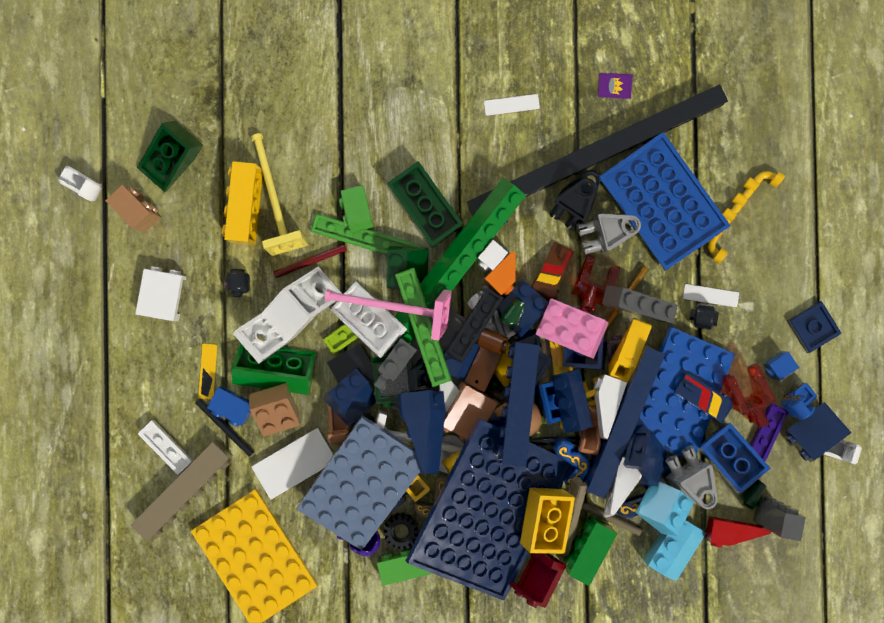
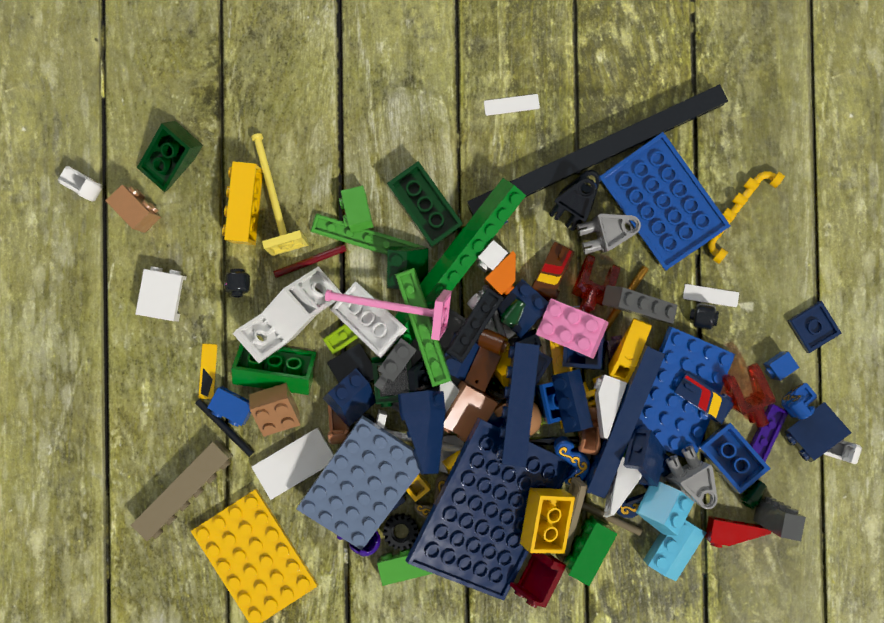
(165, 447): white plate -> none
(615, 85): dark purple sticker -> none

